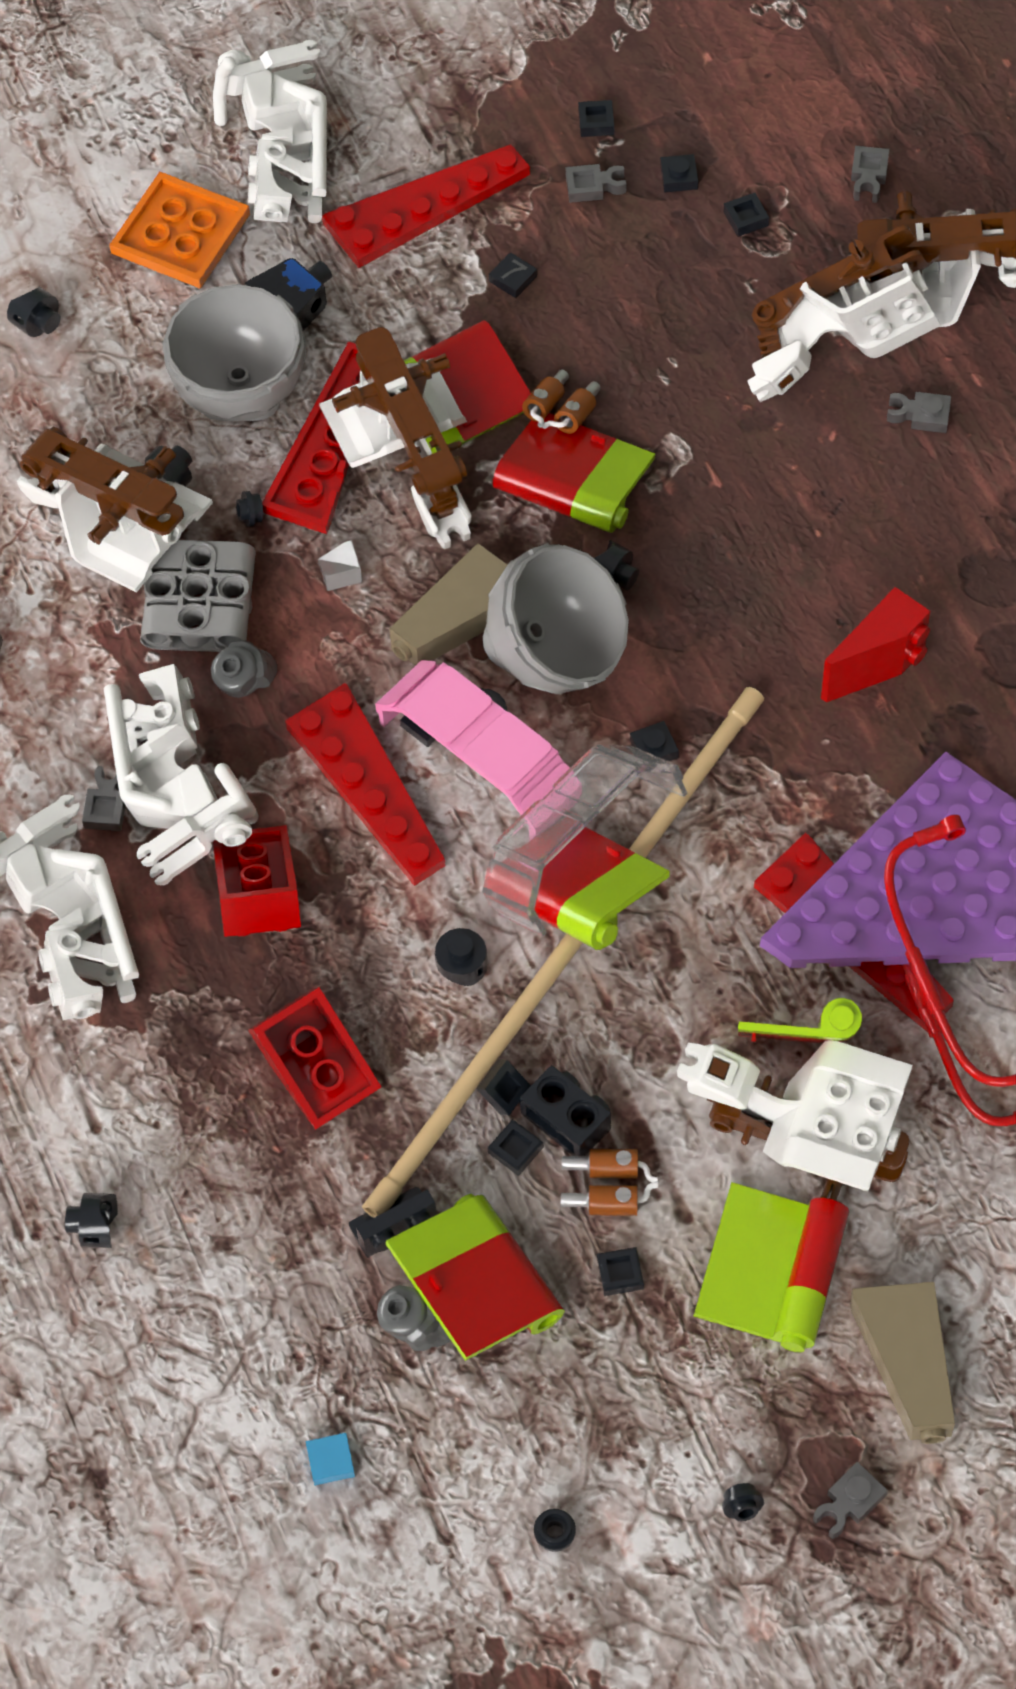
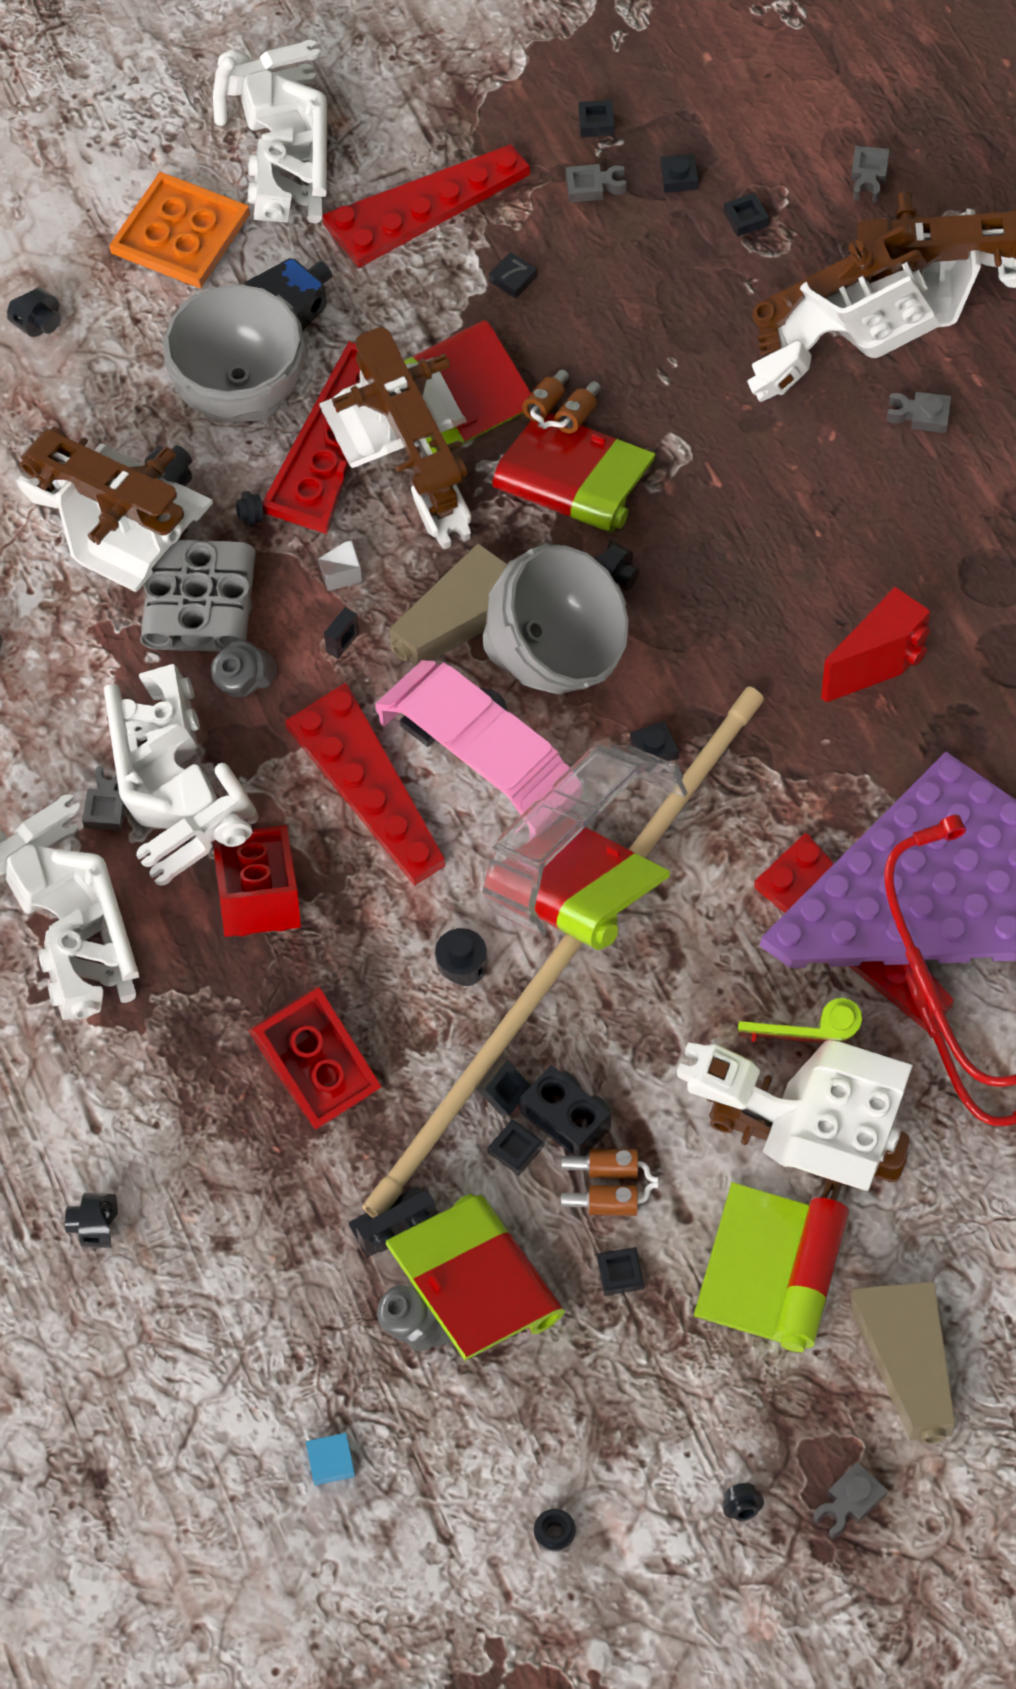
(341, 632): none -> black tile

